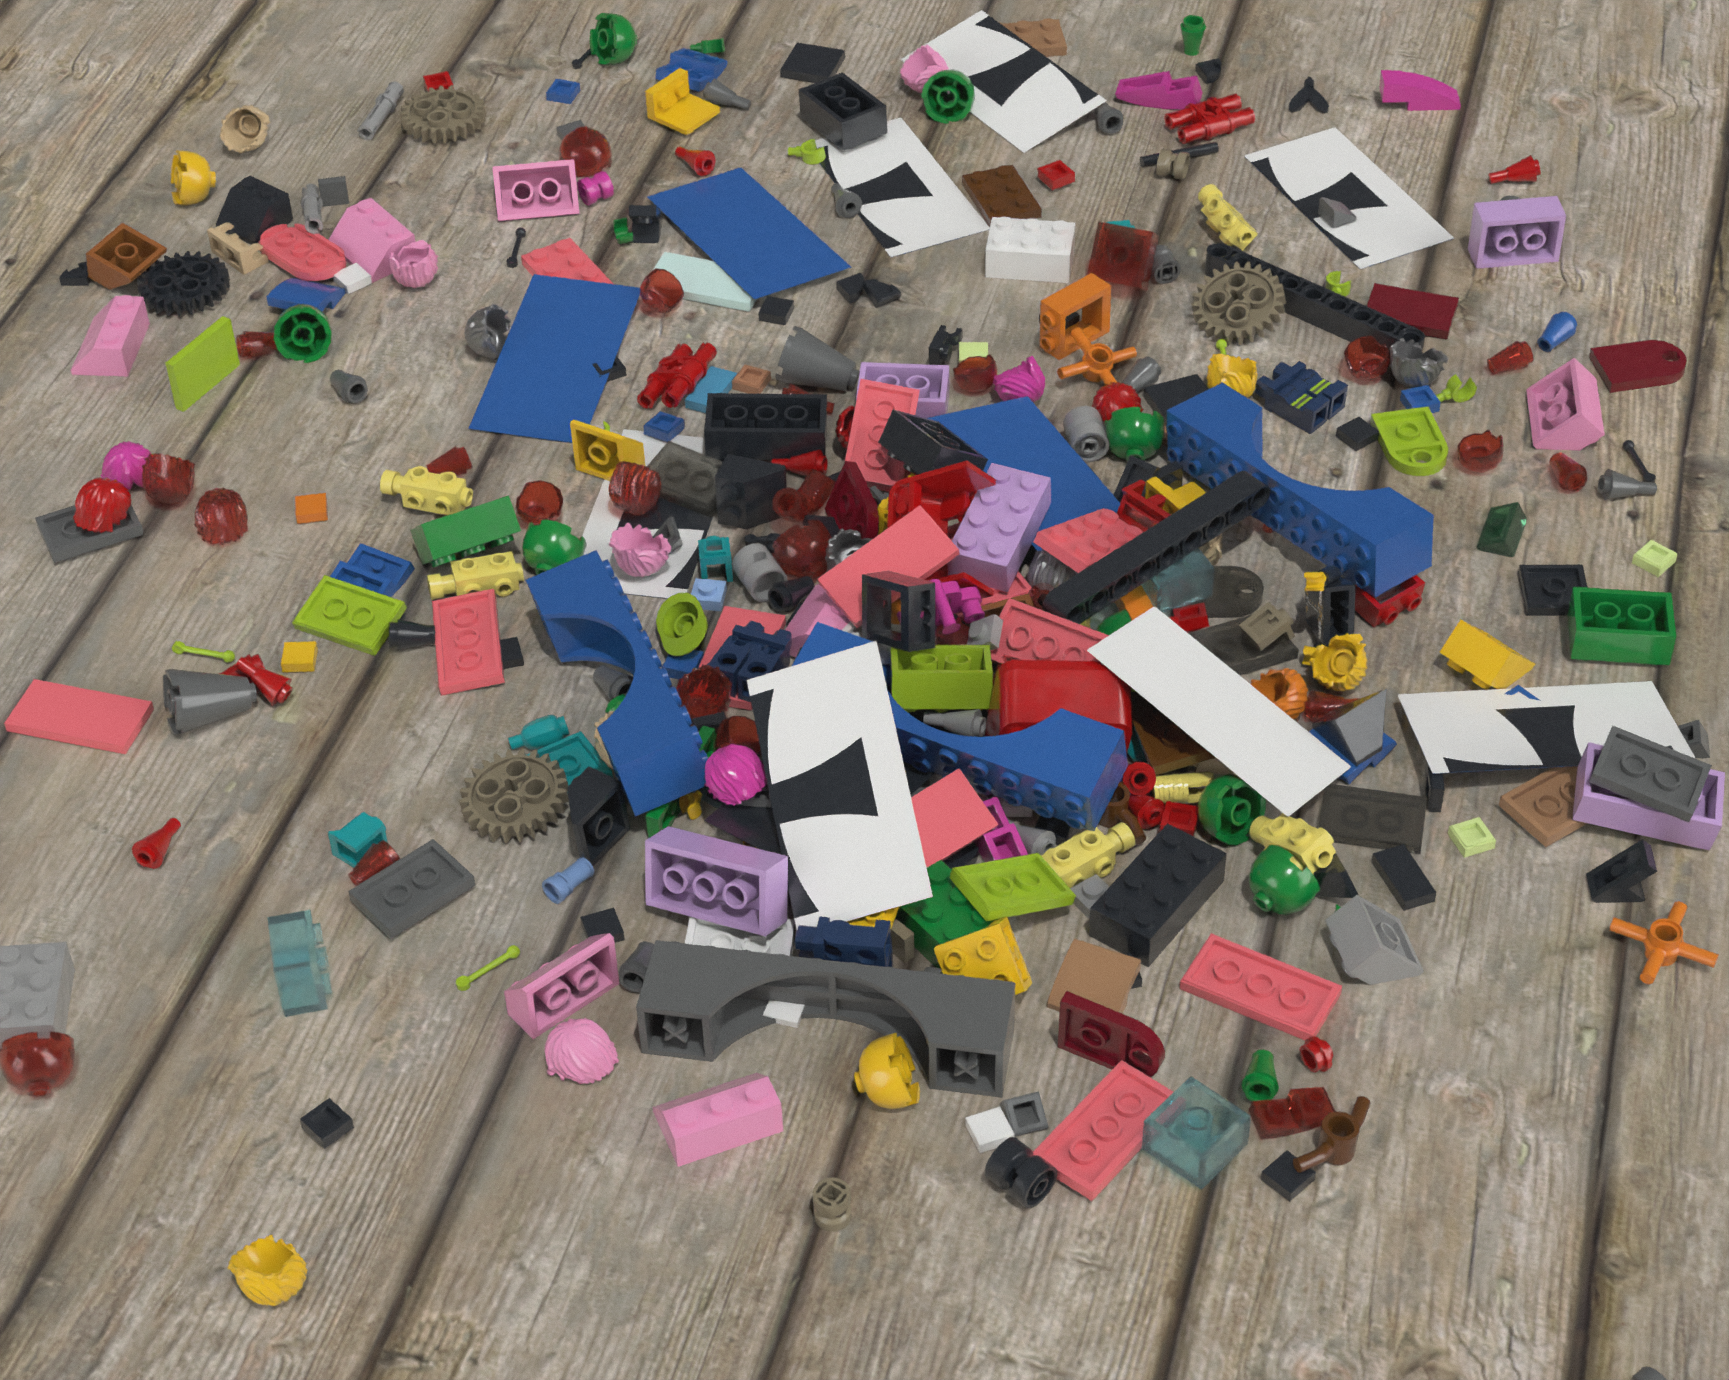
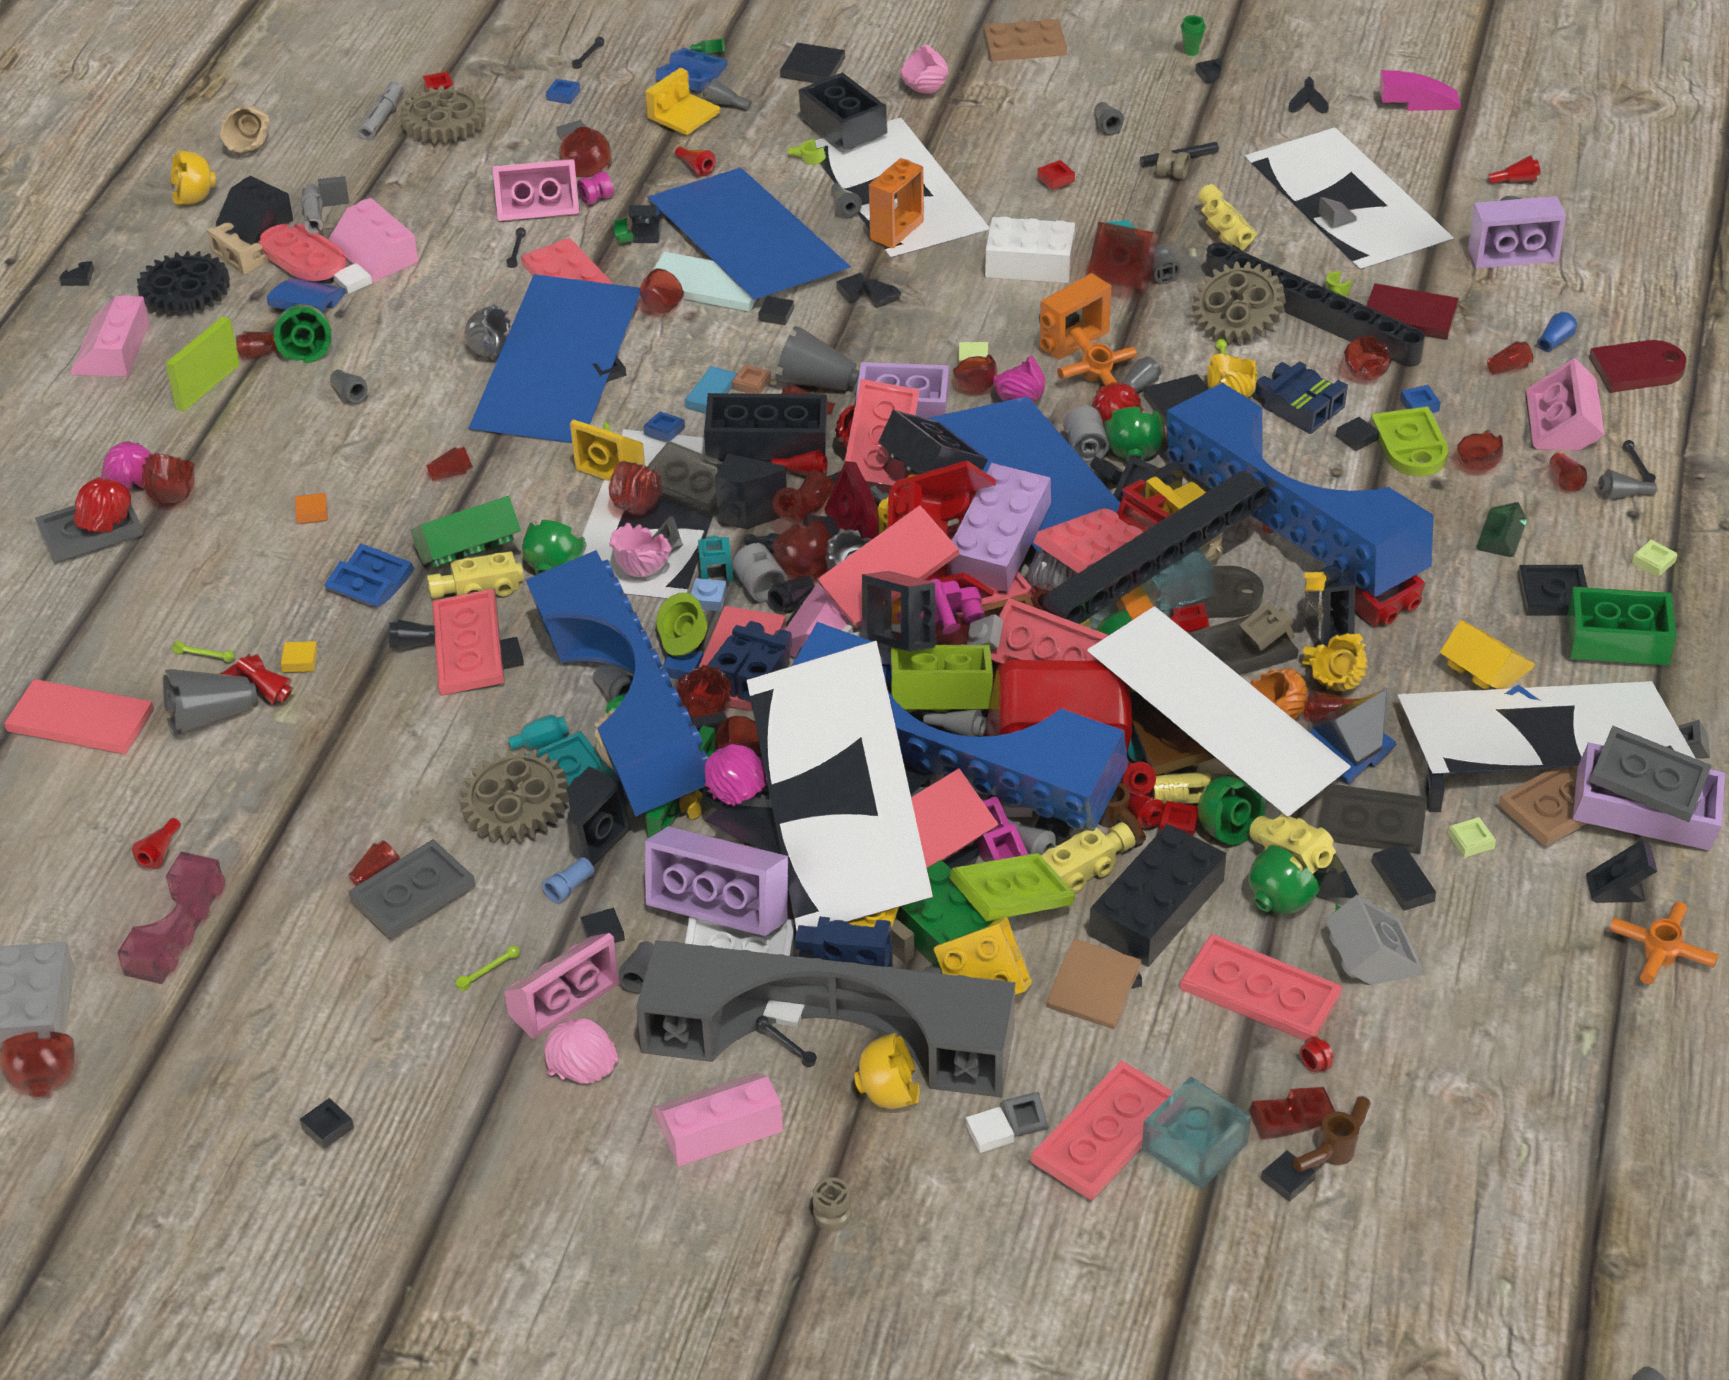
(122, 257): dark orange slope -> none
(154, 949): none -> clear pink arch
(221, 516): clear red hair -> none
(268, 1271): yellow hair -> none
(299, 962): clear light blue brick -> none
(349, 615): lime tile -> none
(356, 838): teal window -> none
(414, 264): bright pink hair -> none
(427, 490): light yellow brick -> none
(539, 502): clear red hair -> none
(612, 39): green cylinder -> none
(676, 375): red pin -> none
(808, 1057): none -> black hinge
(886, 220): none -> orange window
(941, 345): black plate -> none
(948, 96): green cylinder -> none
(1001, 194): reddish brown plate -> none
(1014, 84): white sticker -> none
(1024, 1175): black wheel -> none
(1088, 893): light grey plate -> none
(1106, 469): none -> black tile
(1107, 1036): dark red tile -> none
(1159, 91): dark pink slope -> none
(1209, 118): red pin -> none
(1261, 1078): green cone -> none
(1412, 366): flat silver hair -> none
(1459, 395): lime piece -> none

